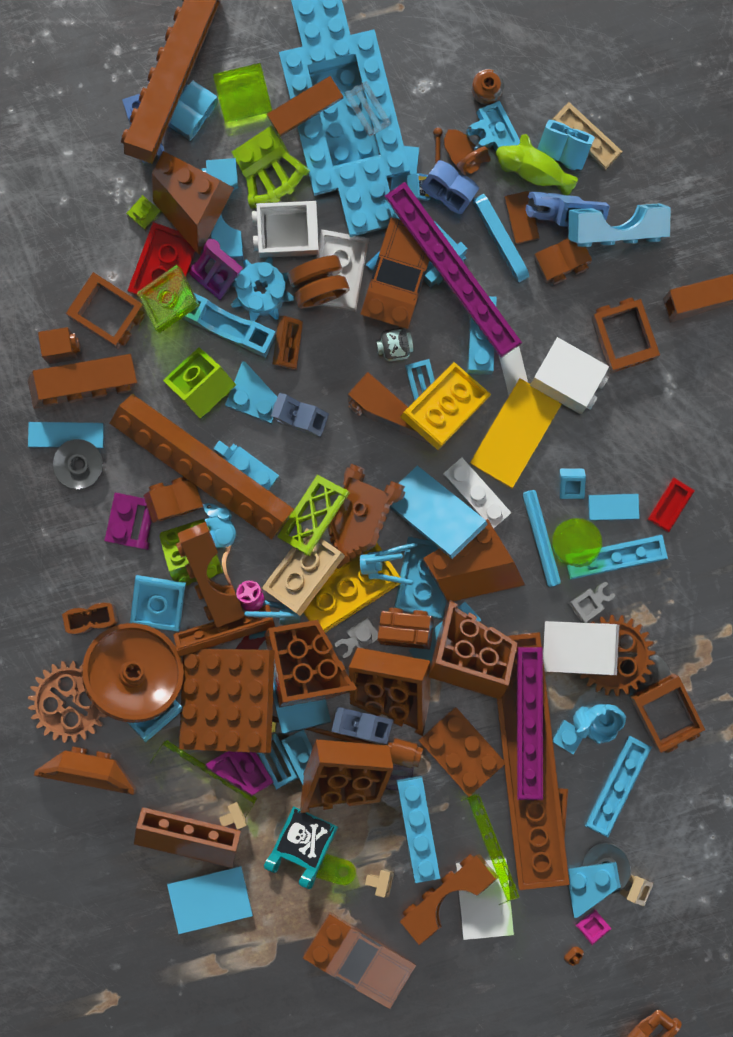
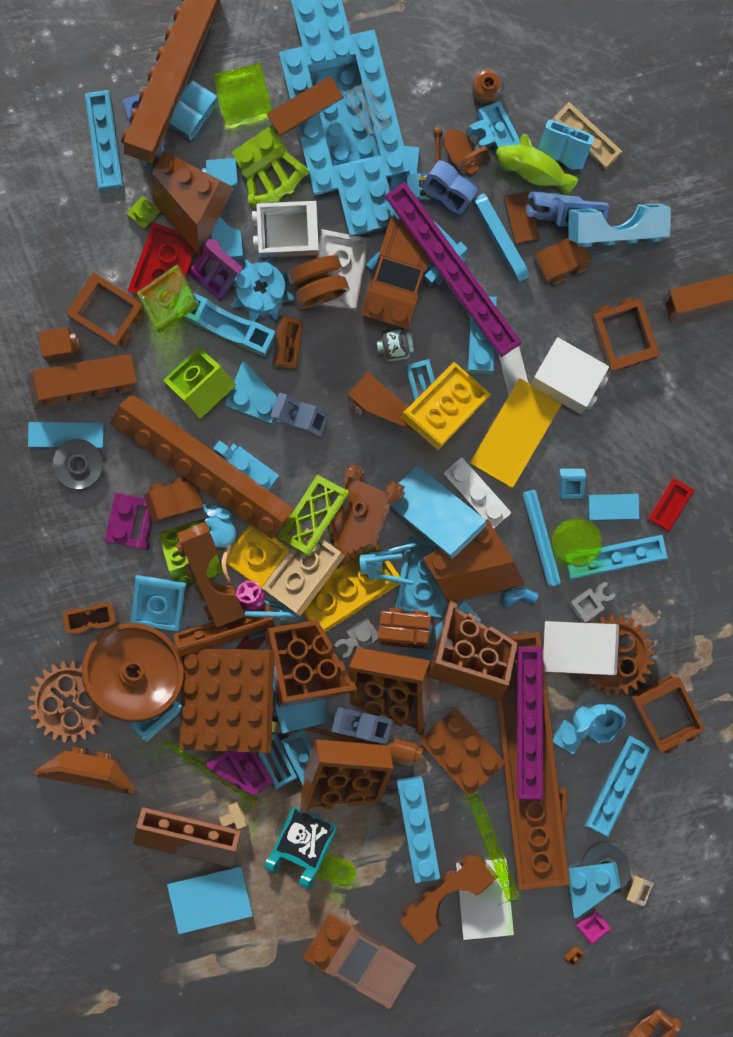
(103, 140): none -> medium azure tile
(256, 555): none -> yellow tile
(382, 882): tan tile -> none
(516, 594): none -> dark azure arm

